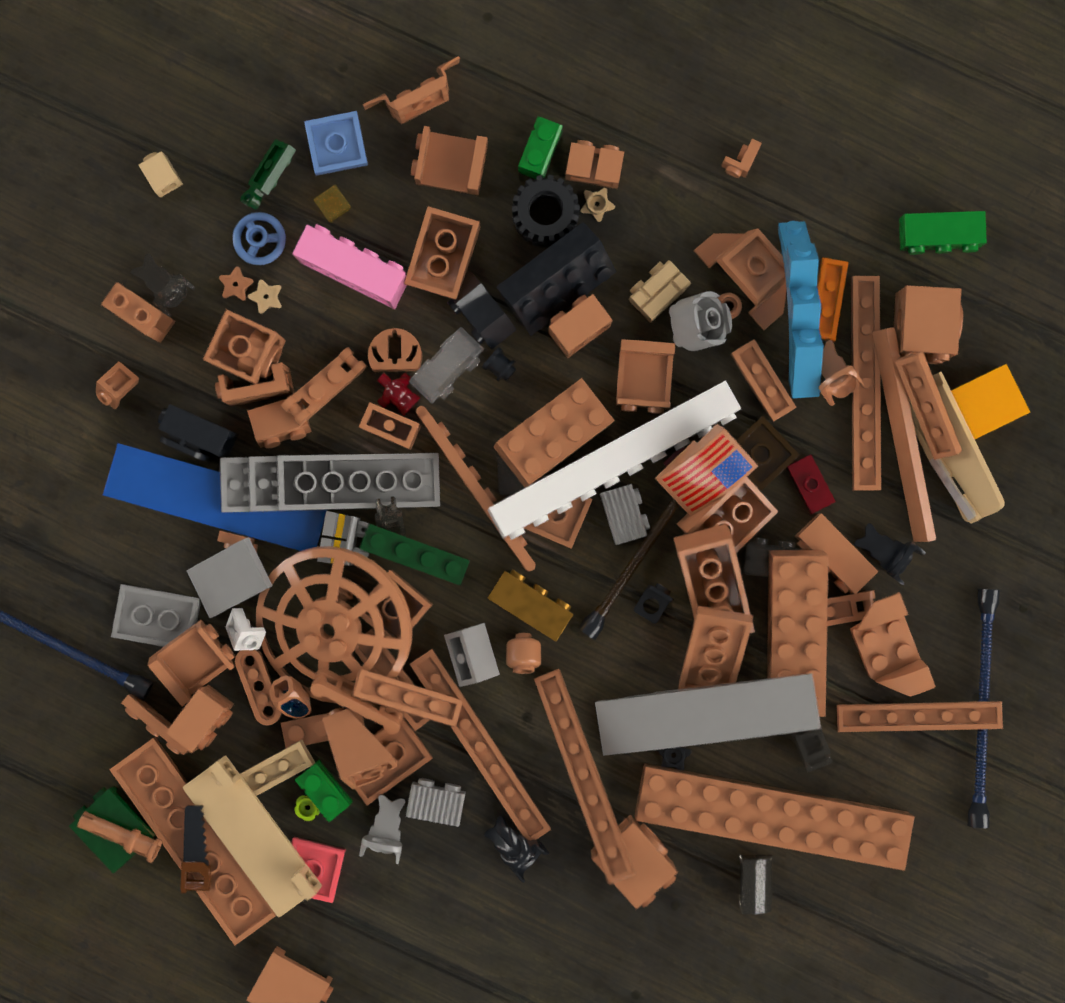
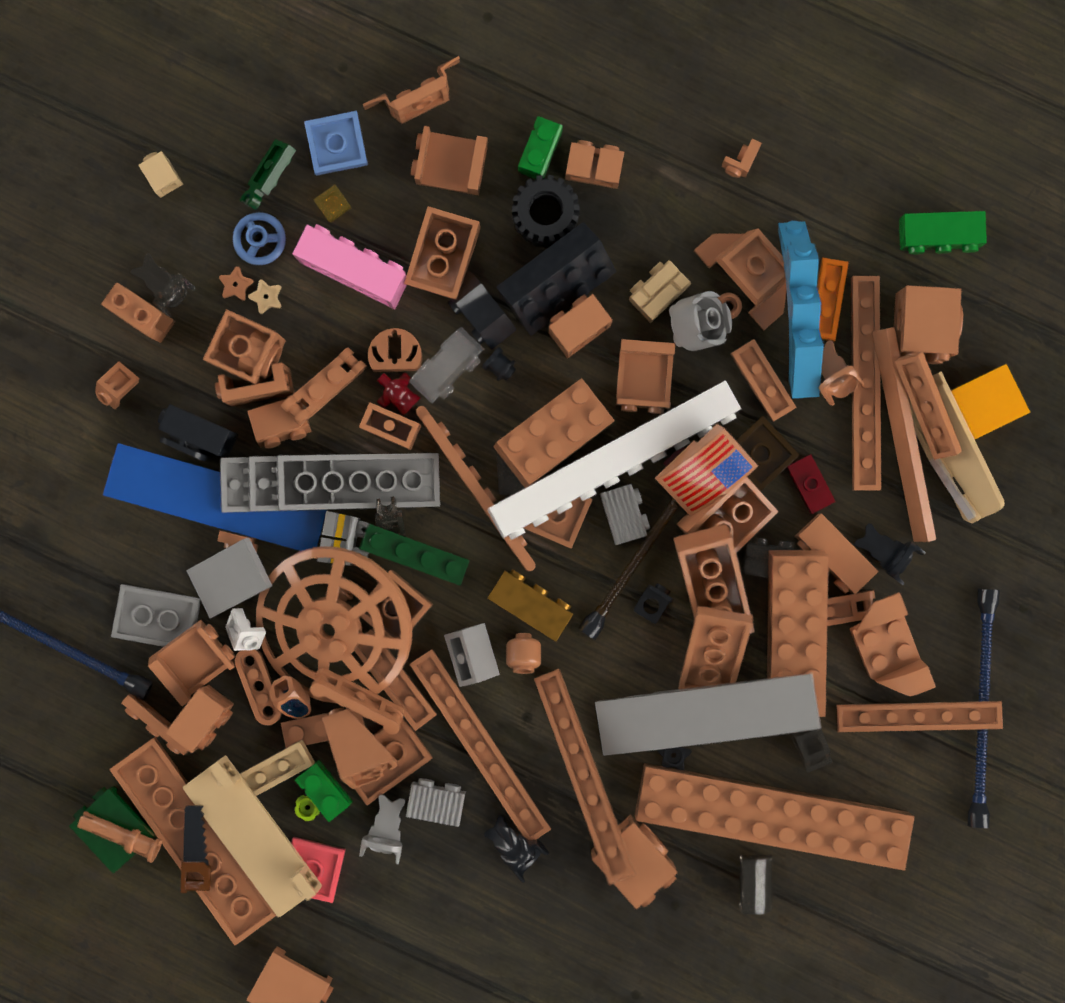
(407, 698): nougat plate -> none
(601, 197): tan plate -> none

